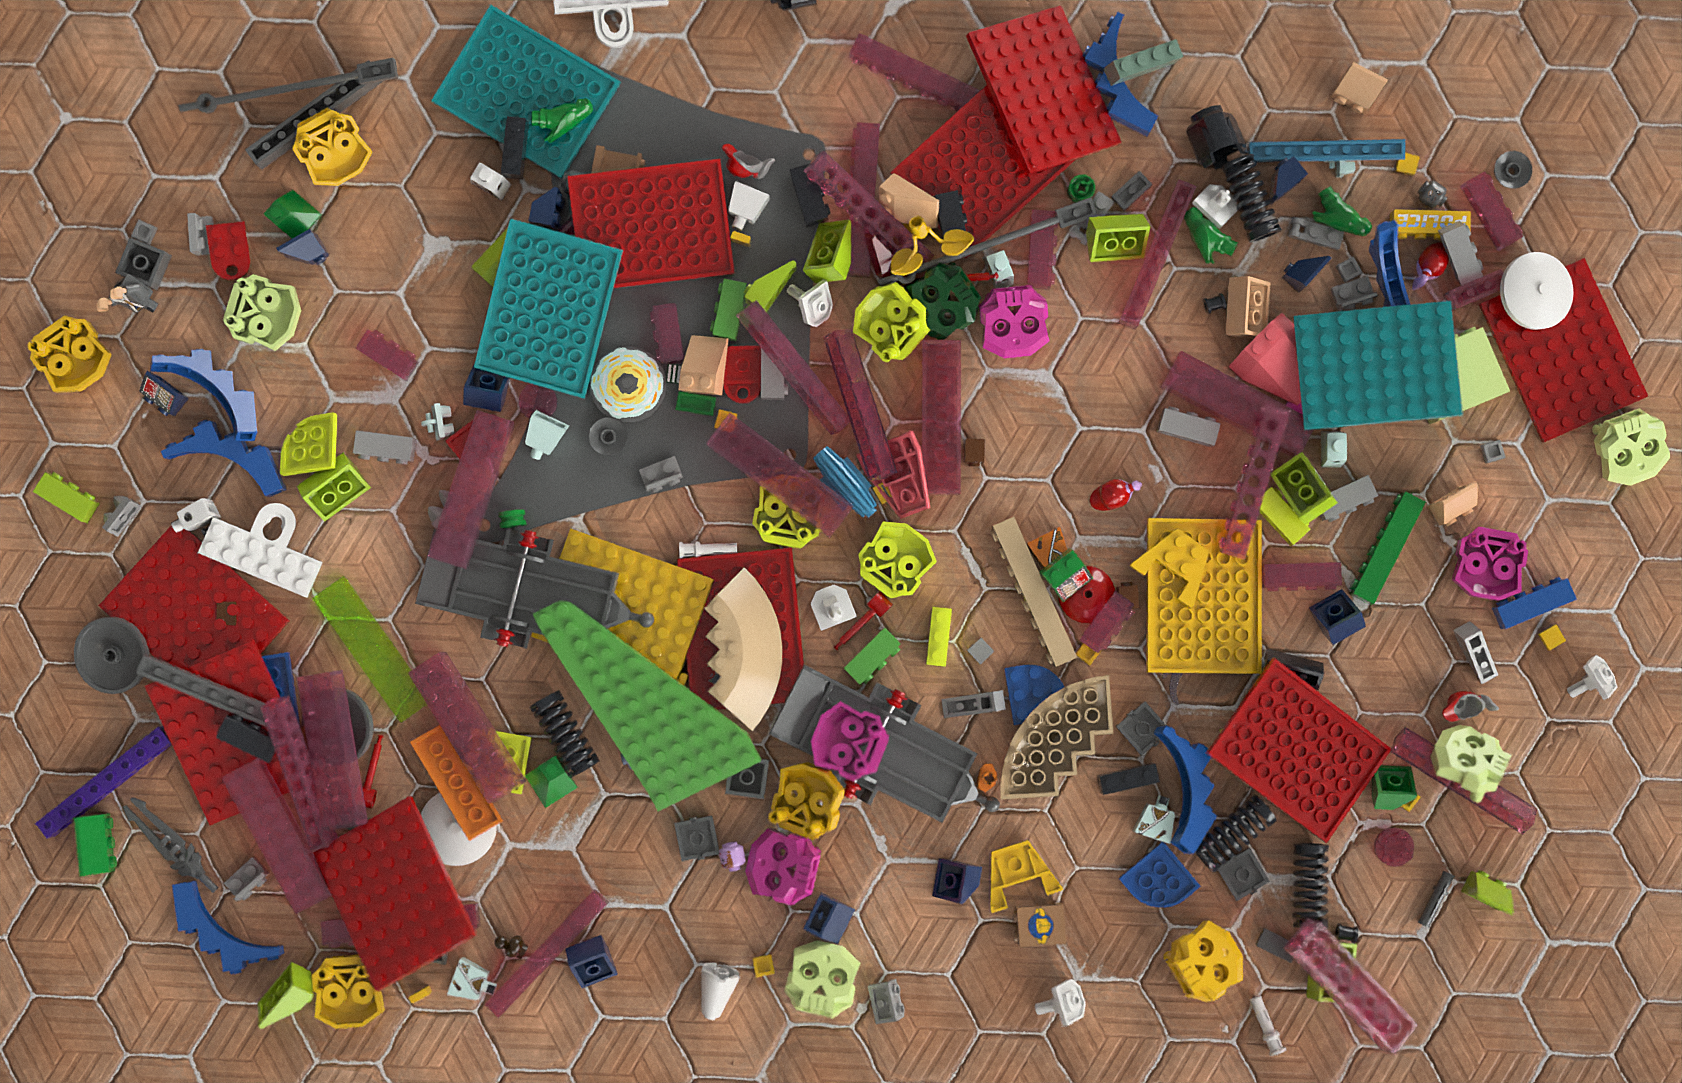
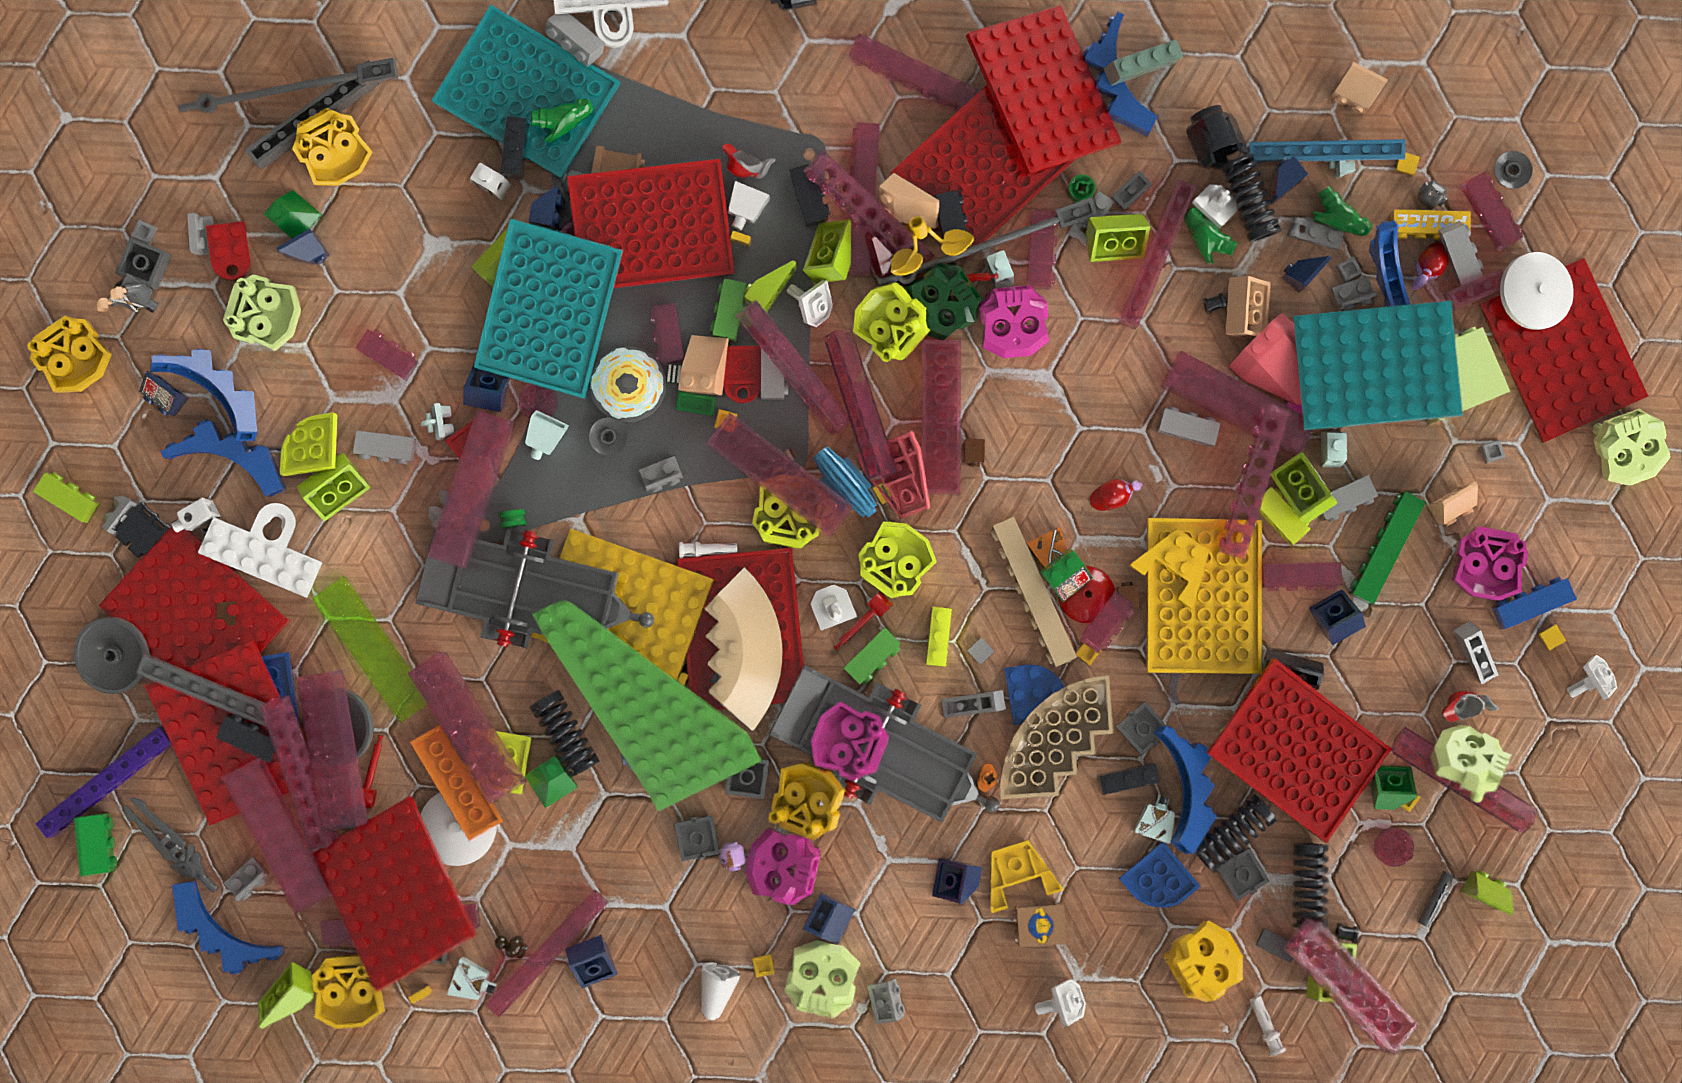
(141, 530): none -> black plate
(574, 38): none -> light grey brick

